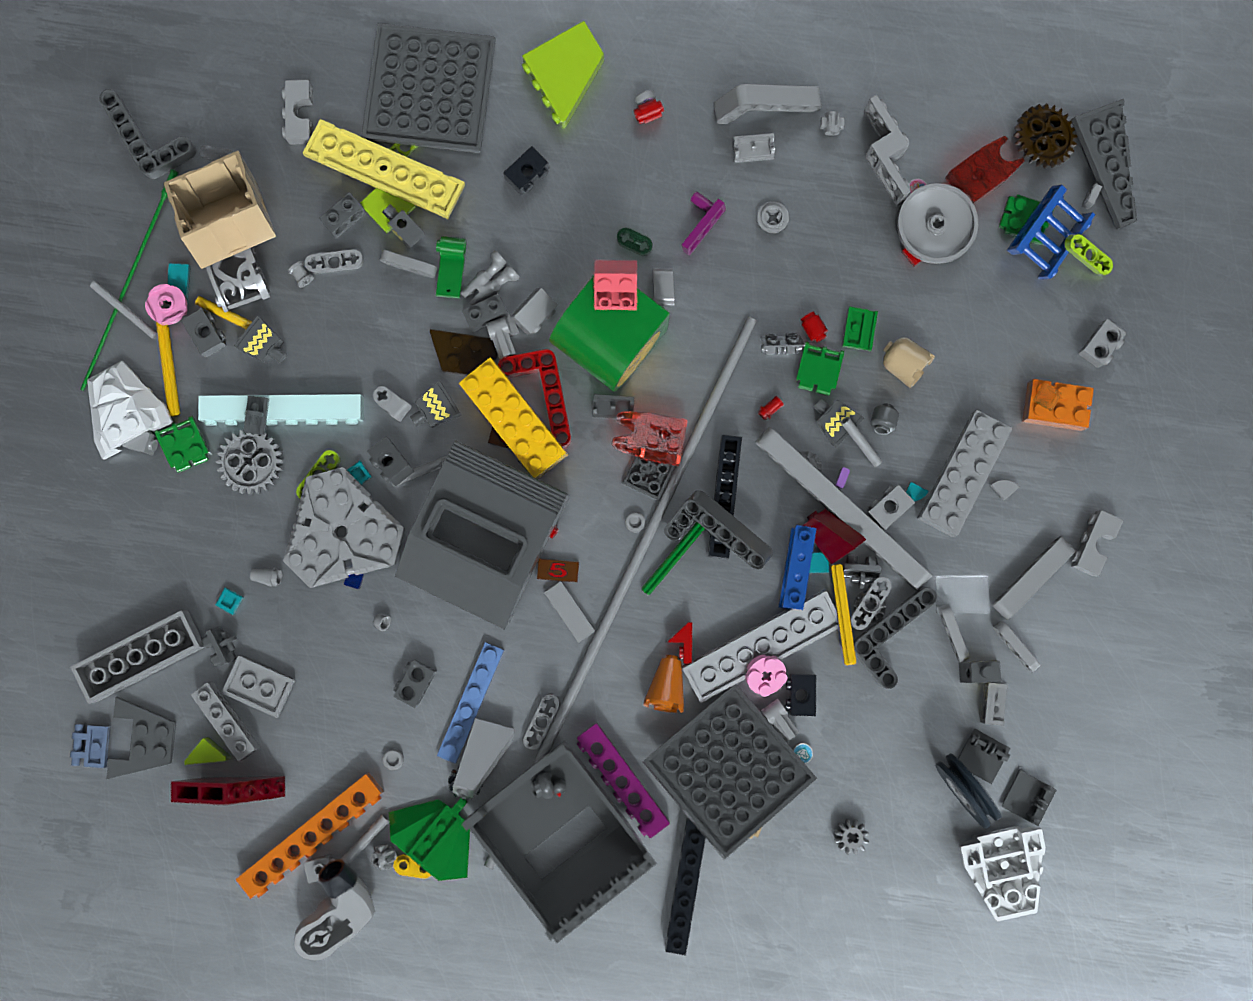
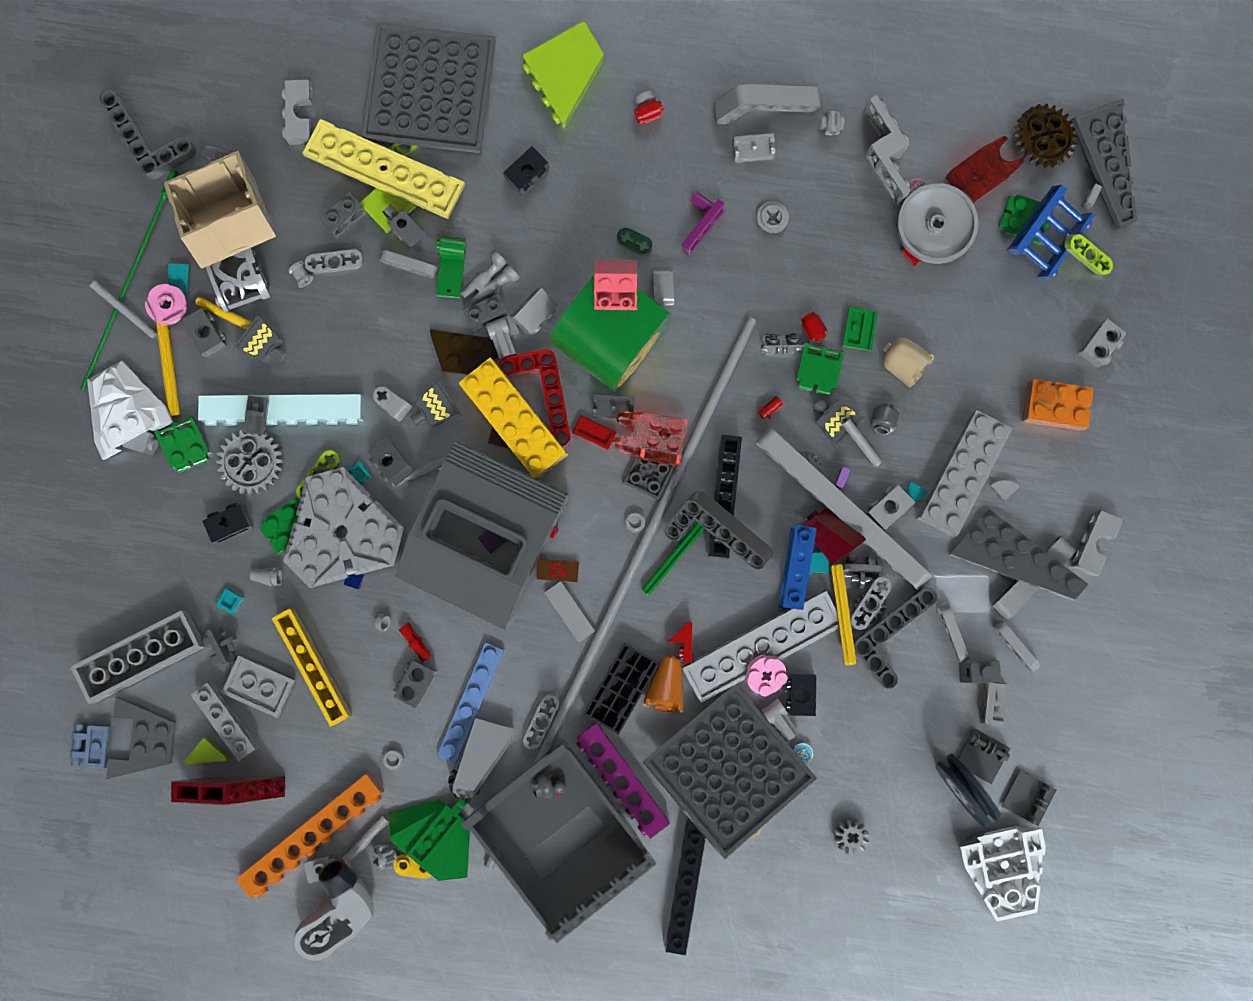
(239, 523): none -> black brick
(280, 525): none -> green plate
(312, 667): none -> yellow brick
(415, 642): none -> red pin
(491, 540): none -> medium lavender tile
(594, 432): none -> red tile
(621, 688): none -> black piece
(1010, 553): none -> dark grey wing

